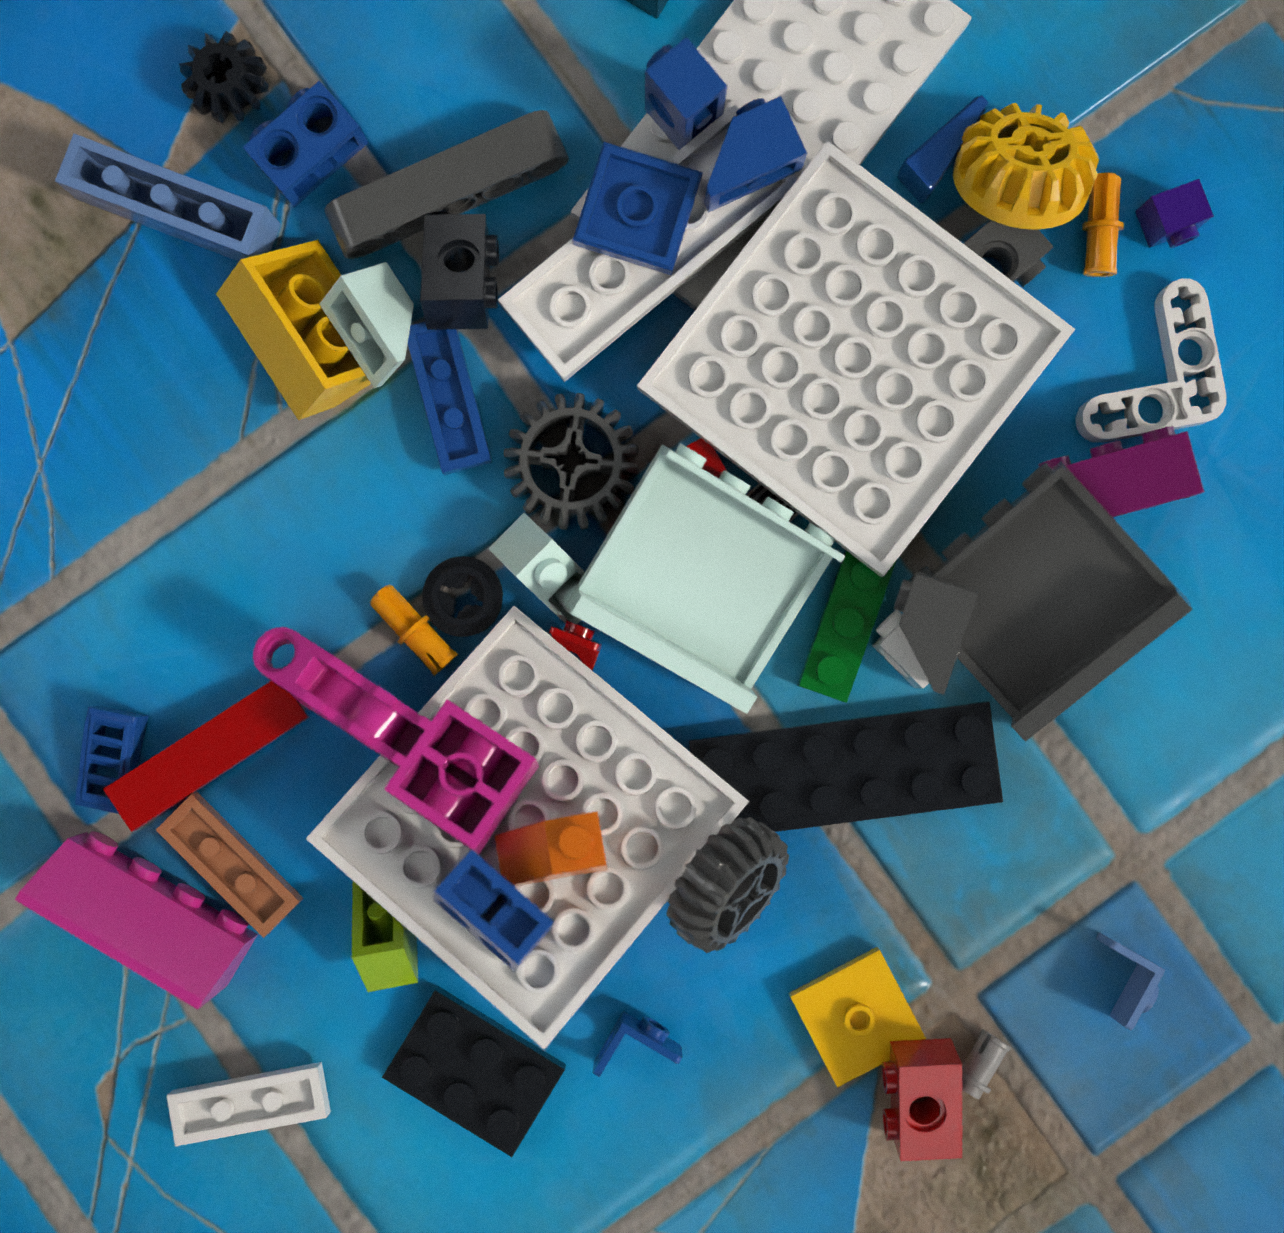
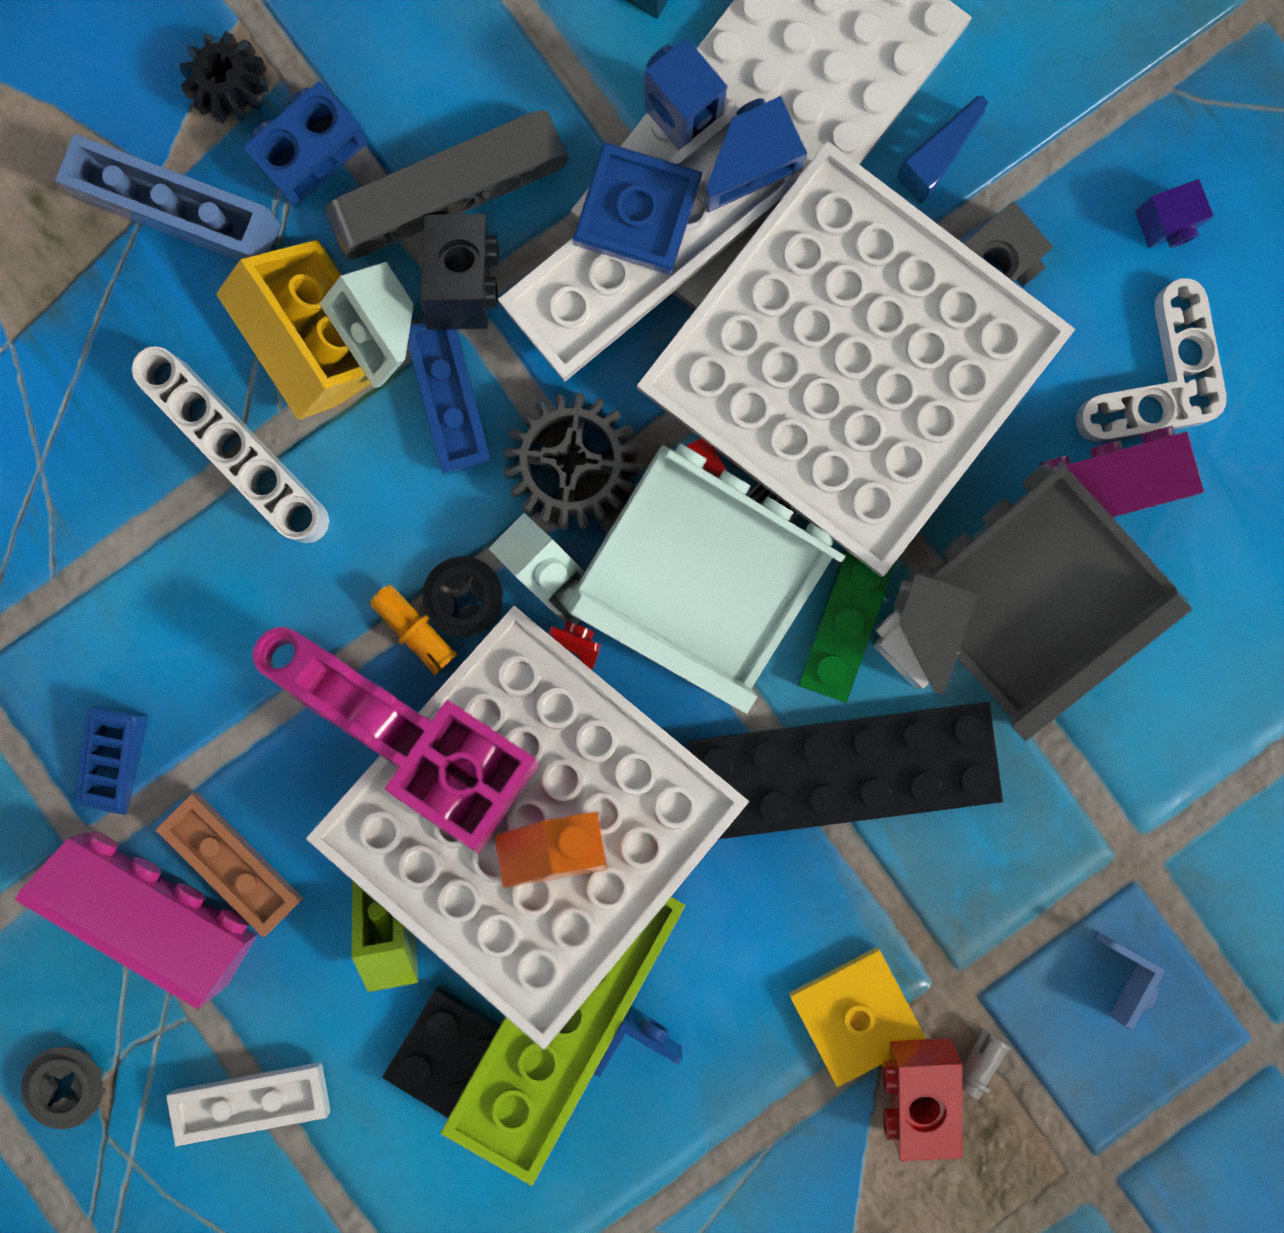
(40, 1087): none -> dark grey gear
(204, 754): red tile -> none
(211, 432): none -> white beam
(492, 910): blue brick -> none
(527, 1093): none -> lime plate
(727, 884): dark grey gear -> none
(1025, 168): yellow gear -> none
(1103, 226): light orange axle -> none

